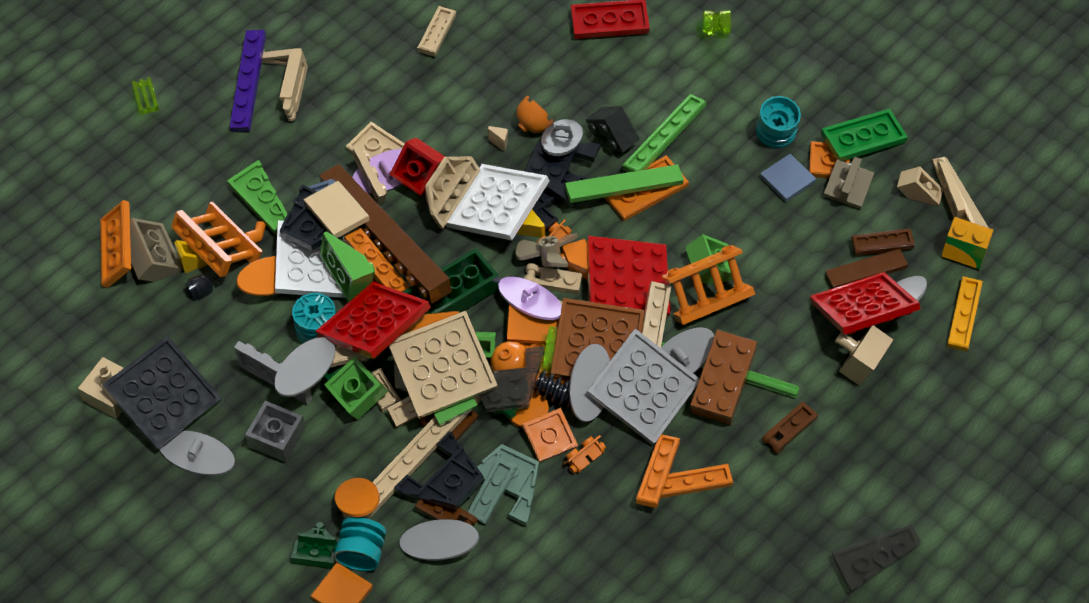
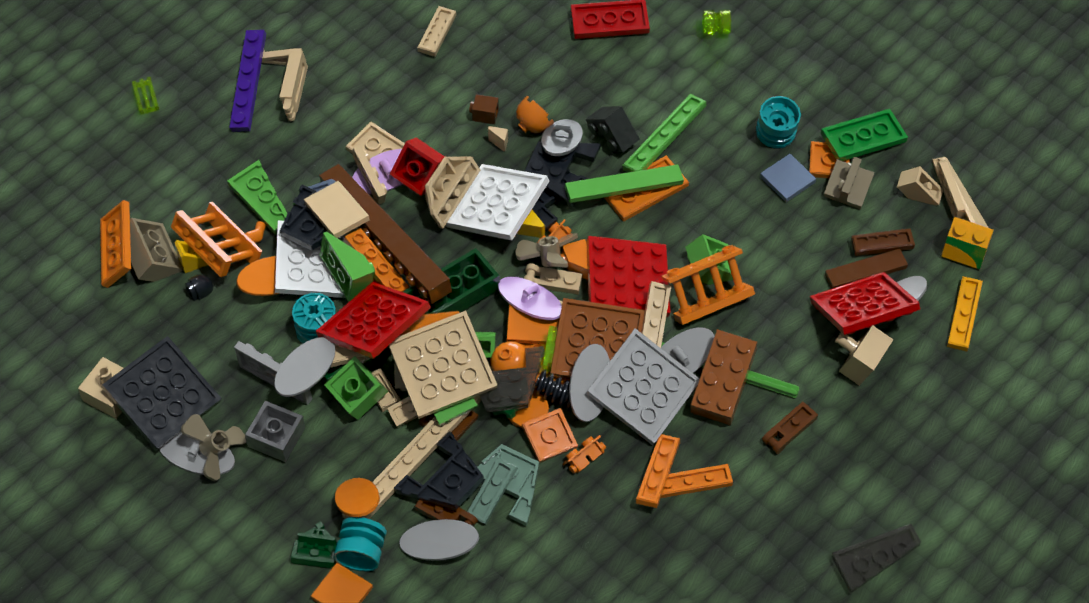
(197, 430): none -> dark tan piece
(484, 109): none -> reddish brown brick

